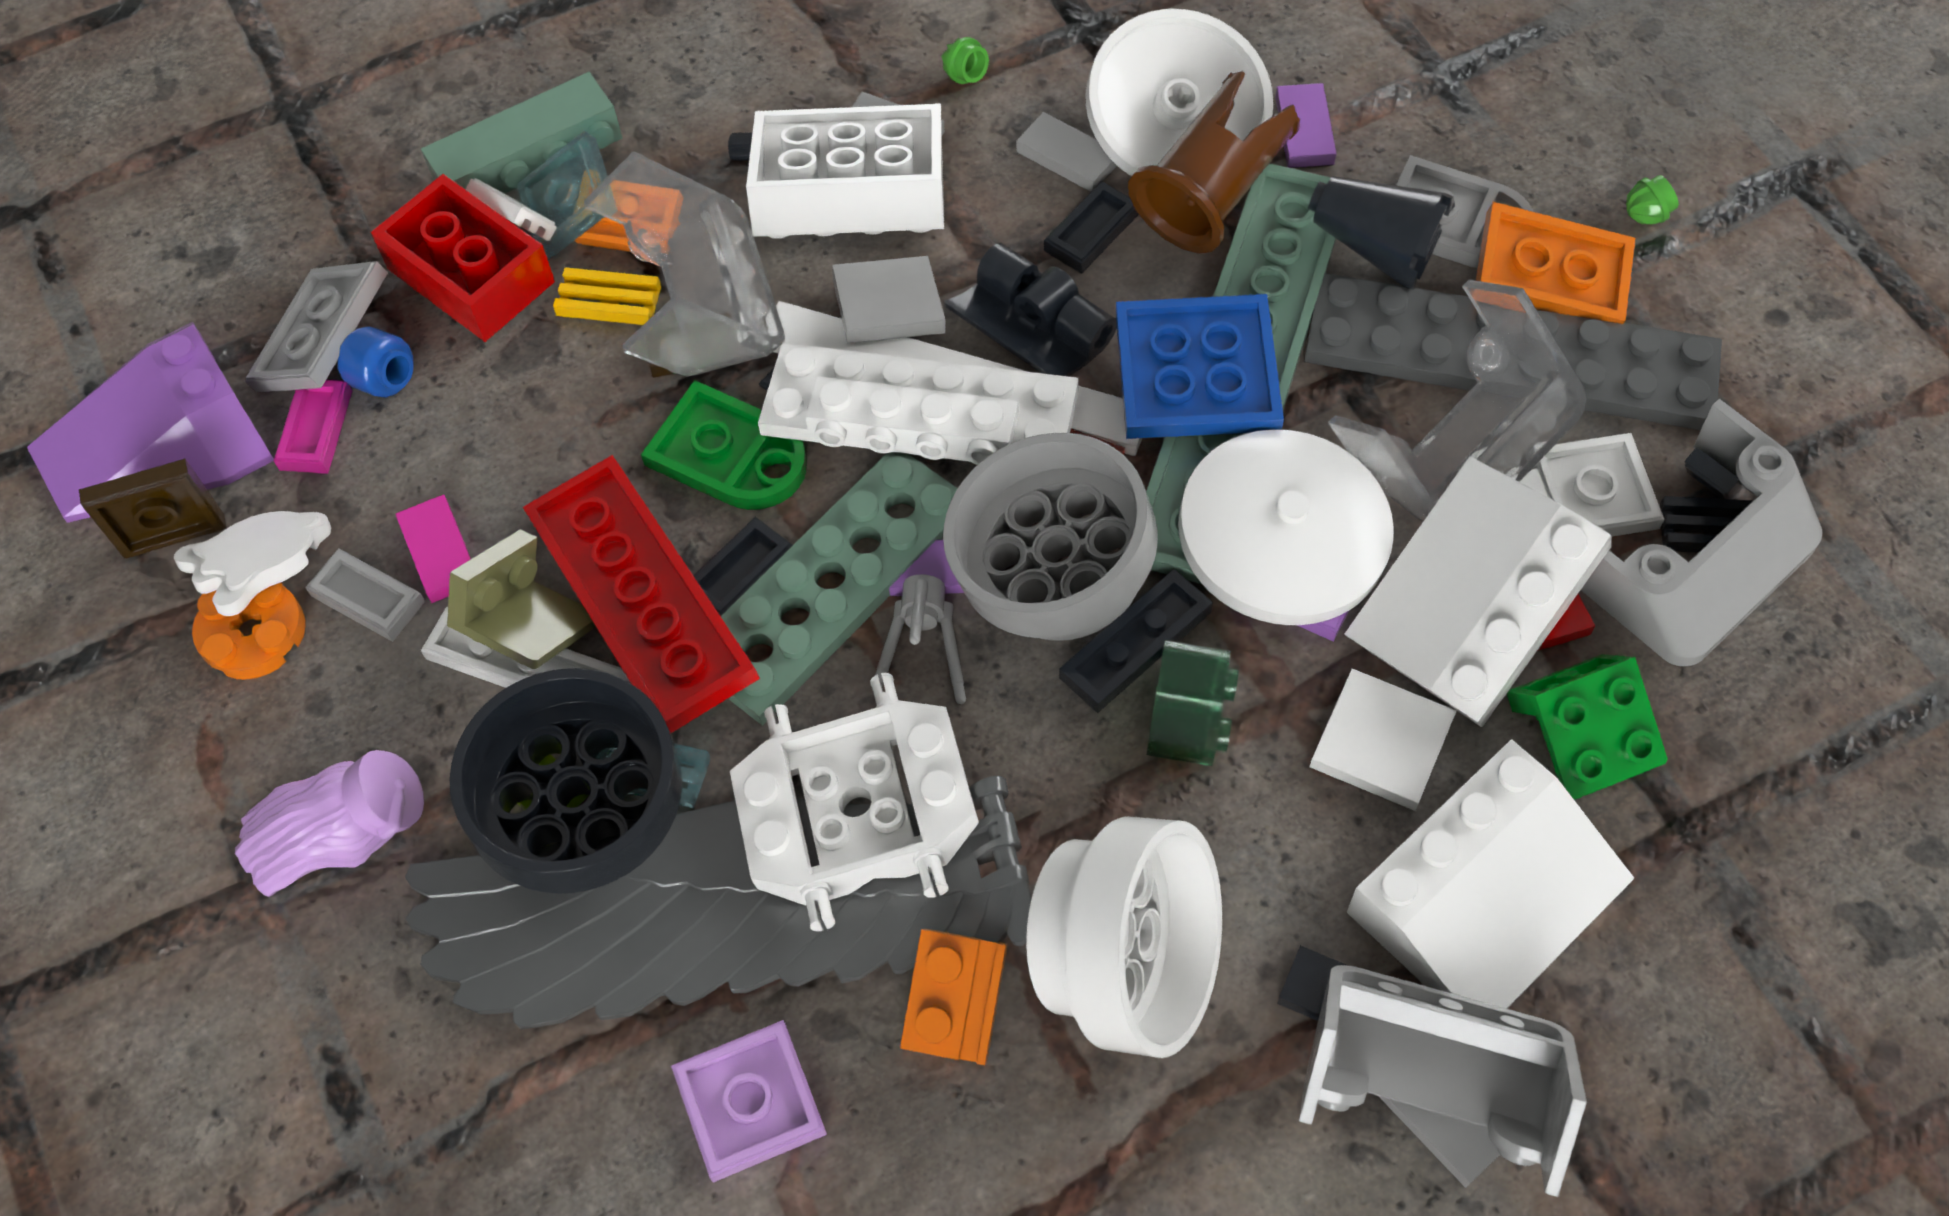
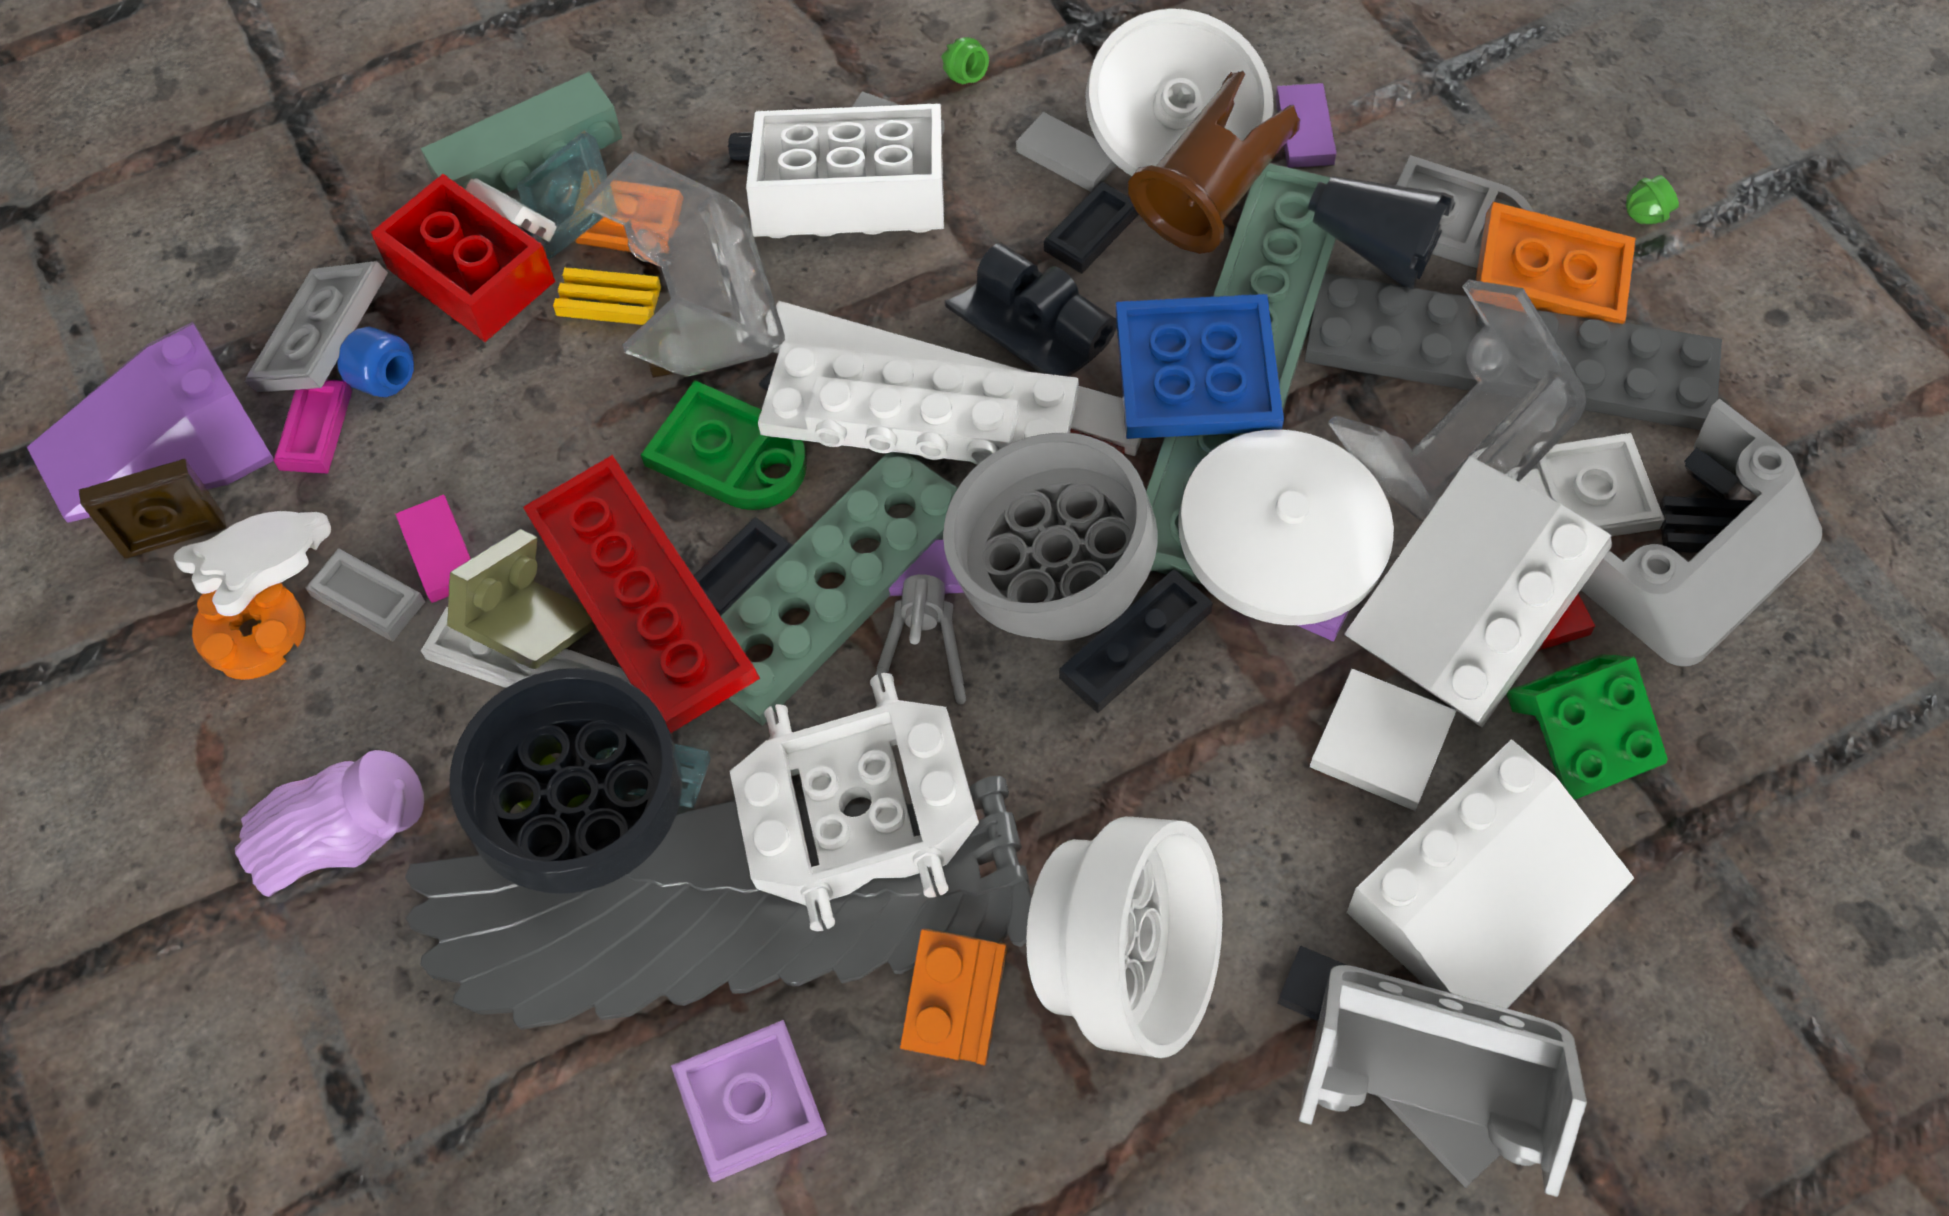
(888, 299): light grey tile -> none
(1190, 703): clear green brick -> none

